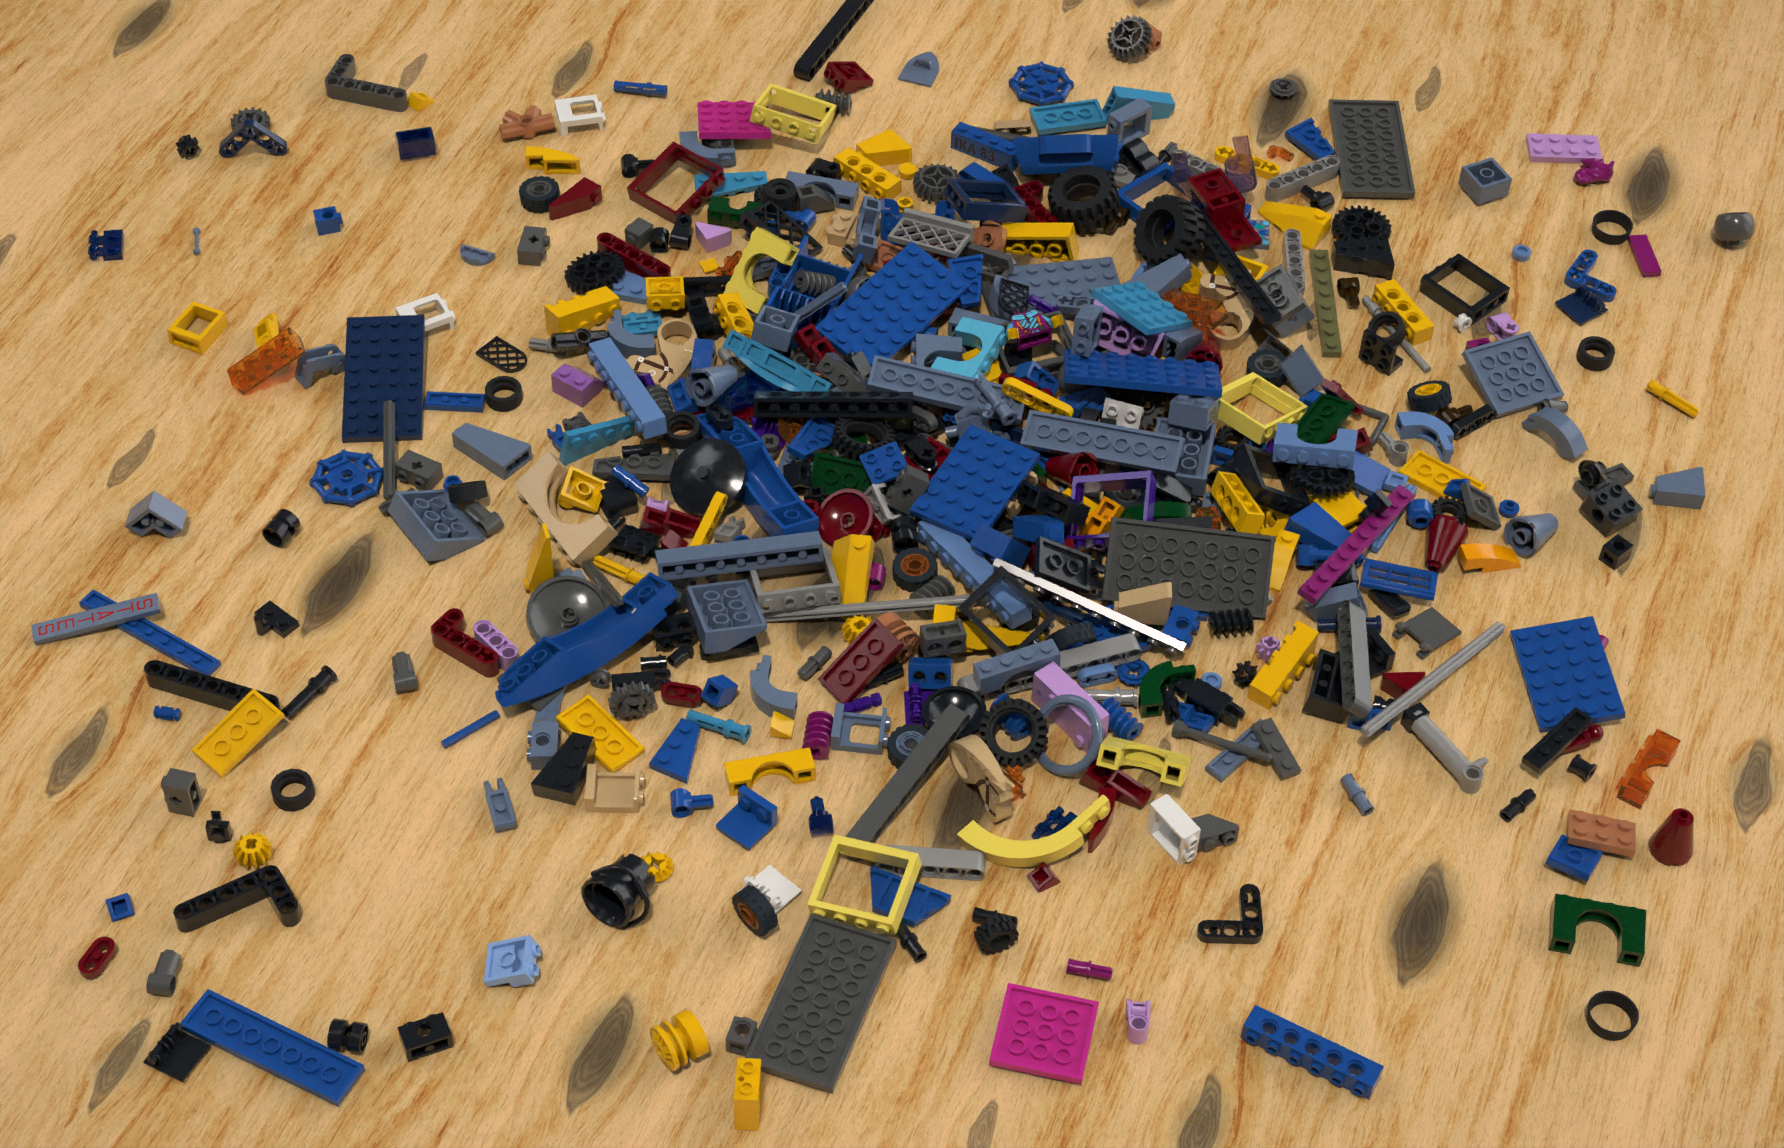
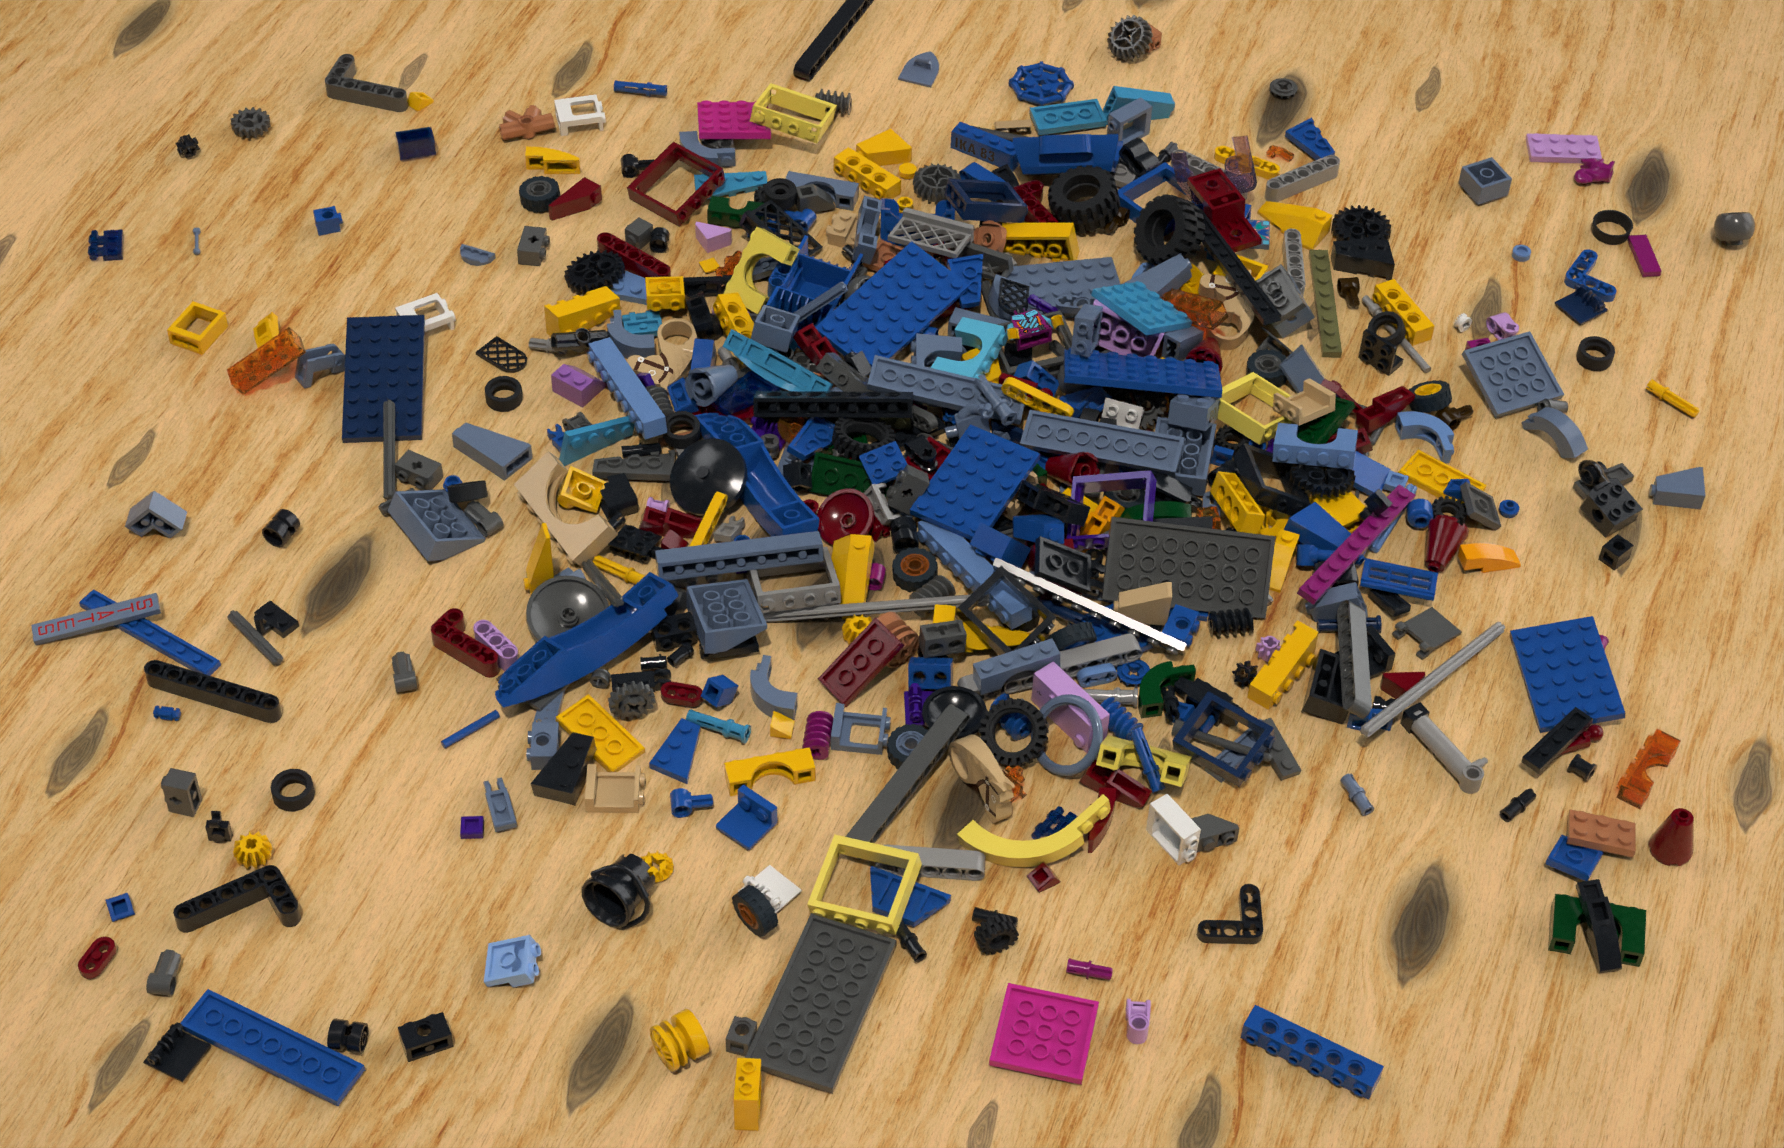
(238, 733): yellow tile -> none
(248, 135): dark blue beam -> none
(255, 637): none -> dark grey axle
(315, 686): black pin -> none
(337, 468): blue plate -> none
(454, 401): blue tile -> none
(472, 827): none -> dark purple tile
(629, 481): blue pin -> none
(682, 232): black piece -> none
(719, 416): black beam -> none
(813, 283): dark grey piece -> none
(814, 663): dark grey axle -> none
(816, 493): black gear -> none
(820, 820): clear blue axle -> none
(824, 169): black piece -> none
(847, 76): dark red plate -> none
(863, 703): dark purple axle -> none
(886, 674): black axle -> none
(1146, 758): none -> blue pin
(1196, 720): none -> dark blue window
(1213, 679): medium blue tile -> none
(1307, 405): none -> tan panel
(1318, 199): black axle -> none
(1371, 149): dark grey plate -> none
(1384, 408): none -> dark red slope
(1396, 450): light grey axle -> none
(1455, 305): black window -> none
(1473, 421): black beam -> none
(1529, 532): sand blue cone -> none
(1601, 926): none -> black slope
(1619, 1000): black tyre -> none

